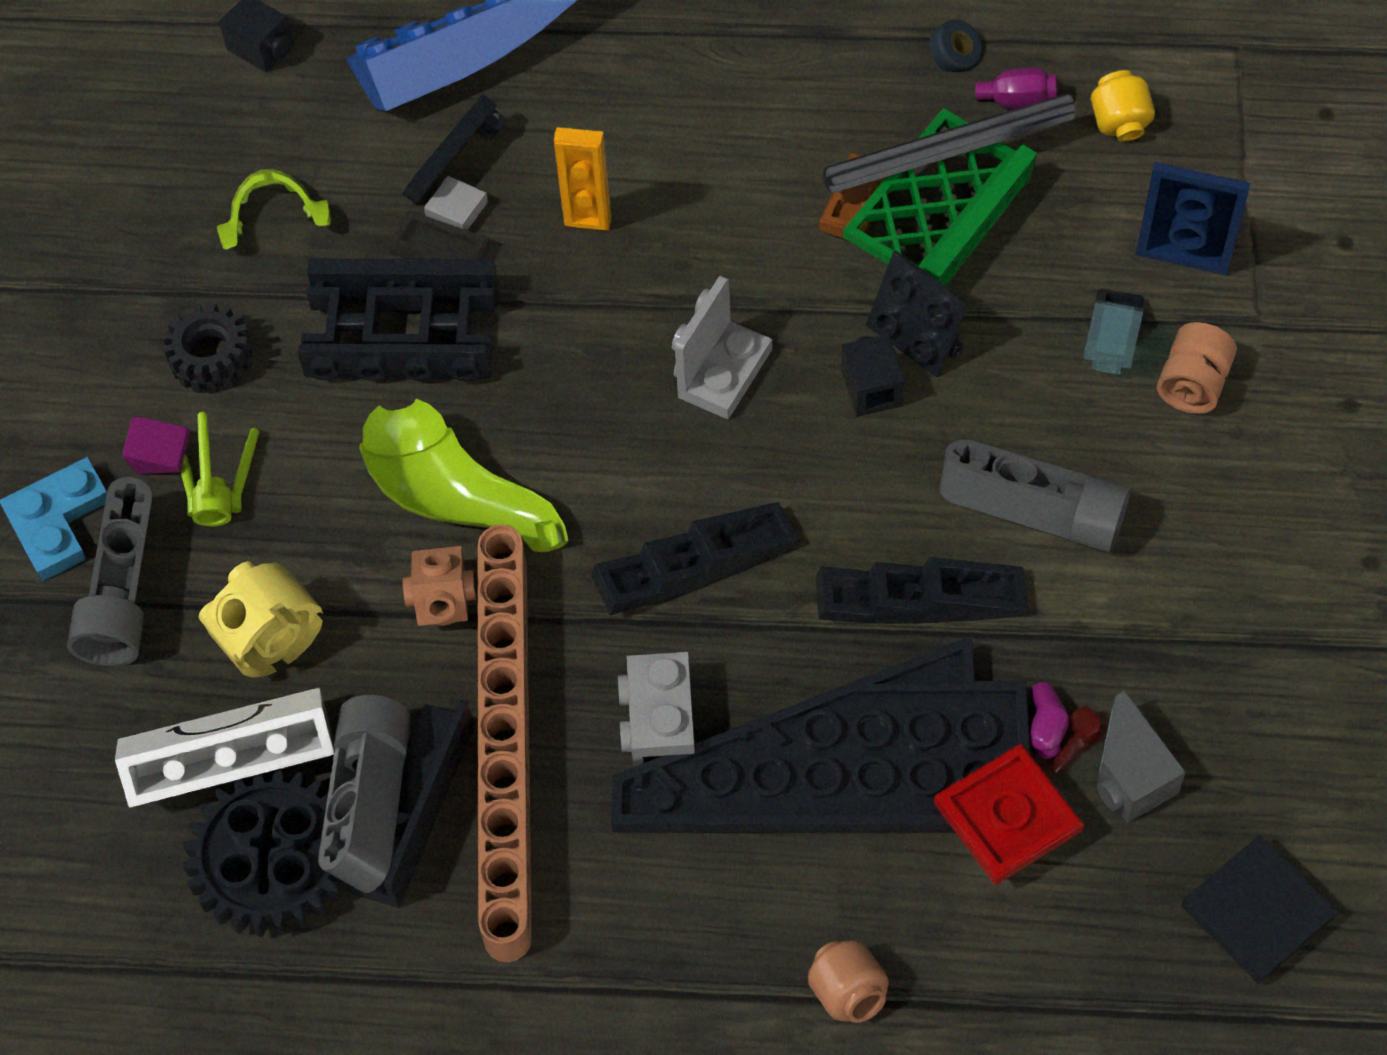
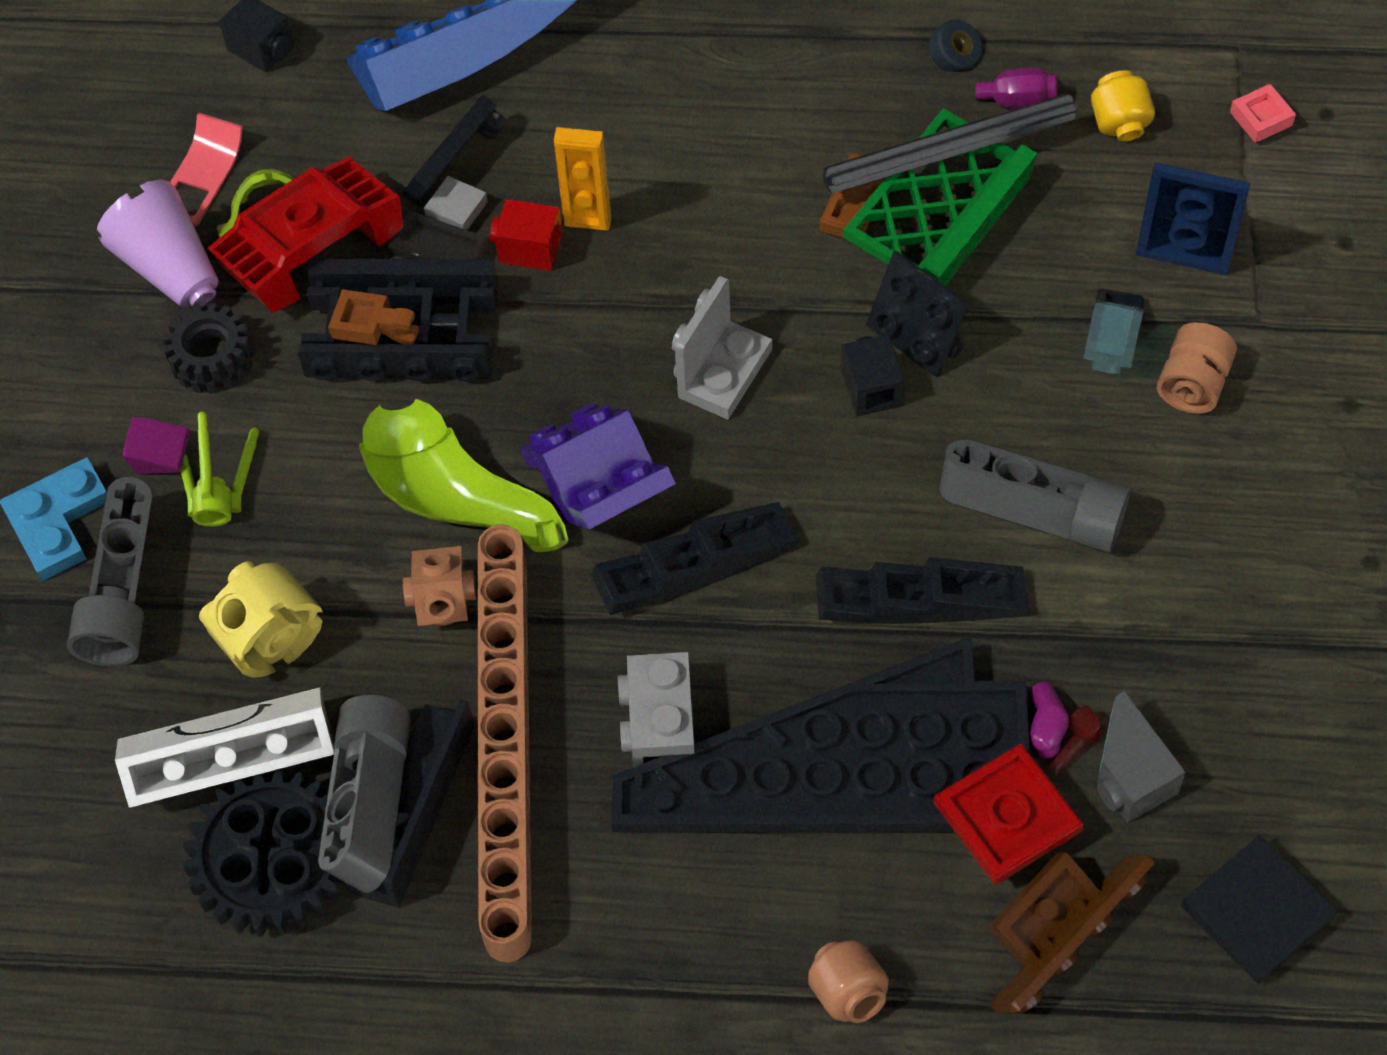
(160, 243): none -> lavender cone
(209, 159): none -> coral piece
(300, 223): none -> red plate
(366, 316): none -> dark orange plate
(527, 234): none -> red brick
(595, 465): none -> dark purple bracket
(1054, 918): none -> reddish brown bracket
(1262, 113): none -> coral plate

